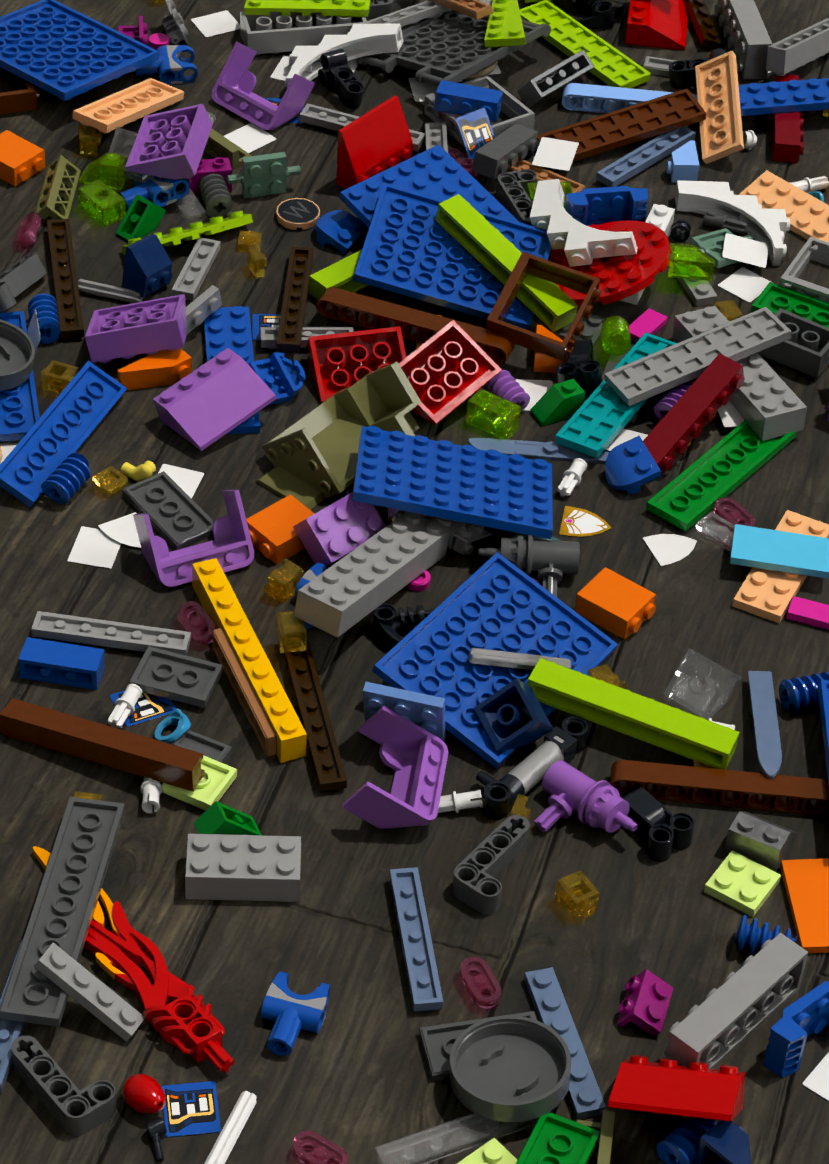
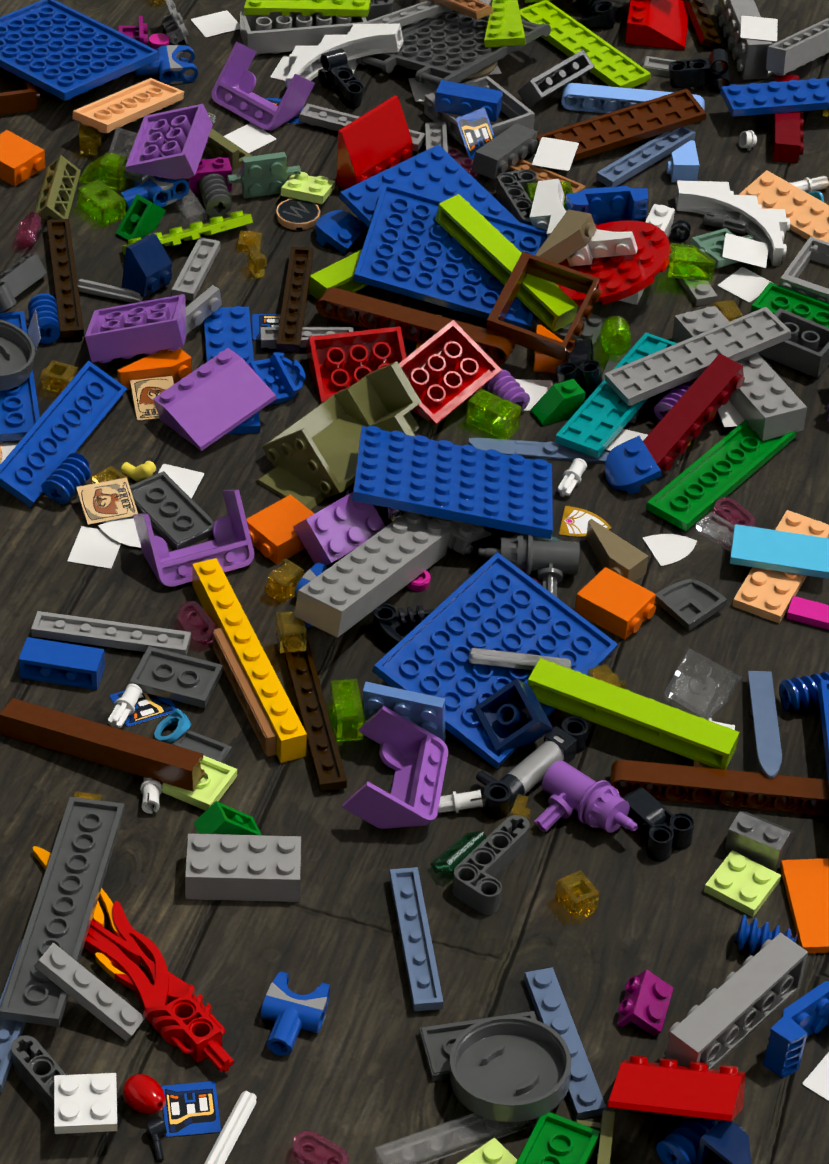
(85, 1103): none -> white plate
(107, 501): none -> tan sticker
(145, 391): none -> tan sticker
(308, 188): none -> yellowish green plate
(346, 709): none -> clear neon green brick
(457, 852): none -> clear green plate
(481, 985): clear pink plate -> none
(568, 236): none -> dark tan slope
(615, 552): none -> dark tan slope
(648, 322): dark pink tile -> none
(690, 602): none -> dark grey plate
(720, 99): light nougat plate -> none
(759, 28): none -> white sticker

